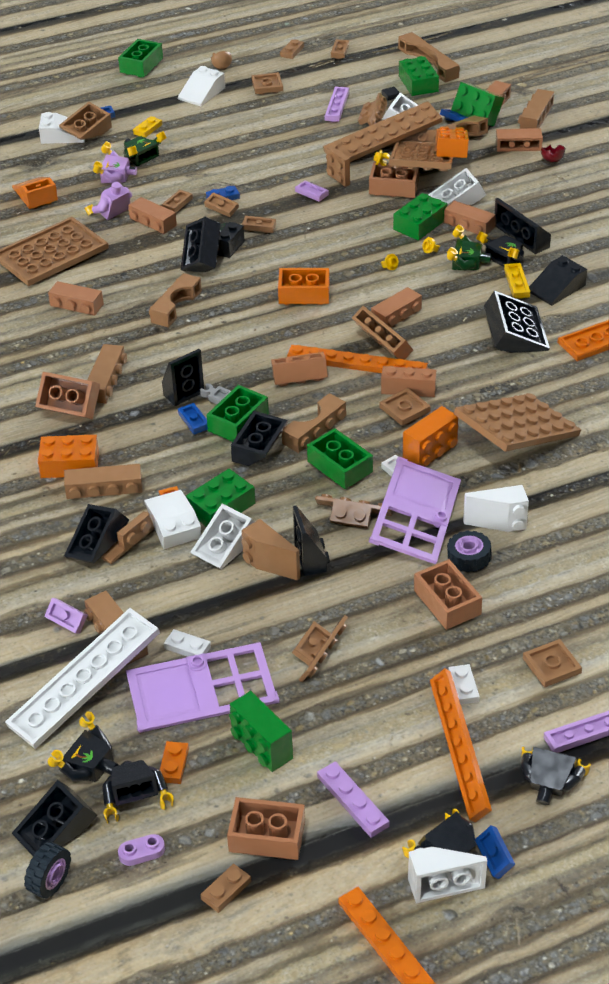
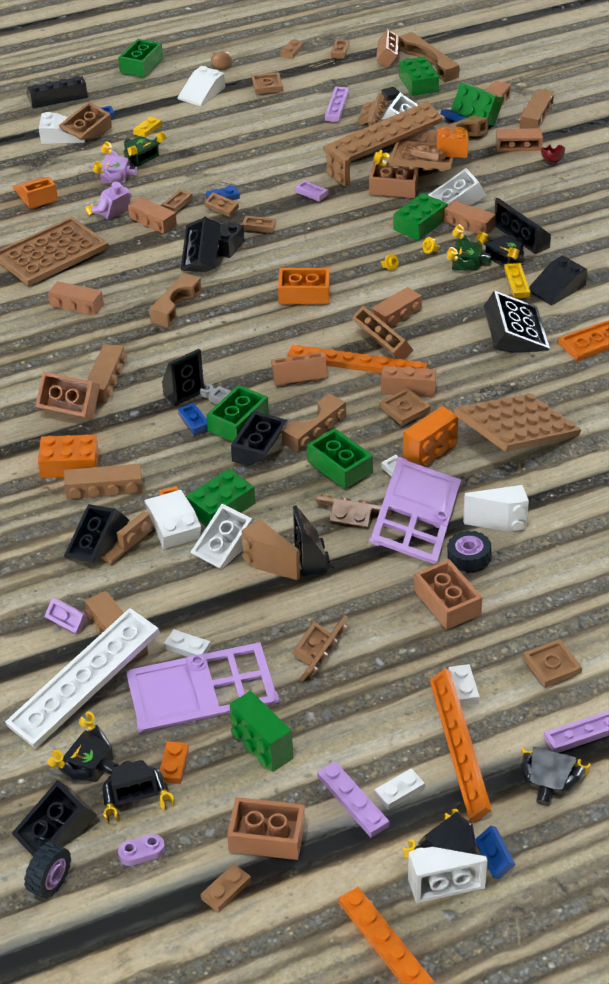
(57, 92): none -> black slope
(387, 48): none -> nougat brick
(399, 789): none -> white plate
(433, 153): none -> medium nougat plate

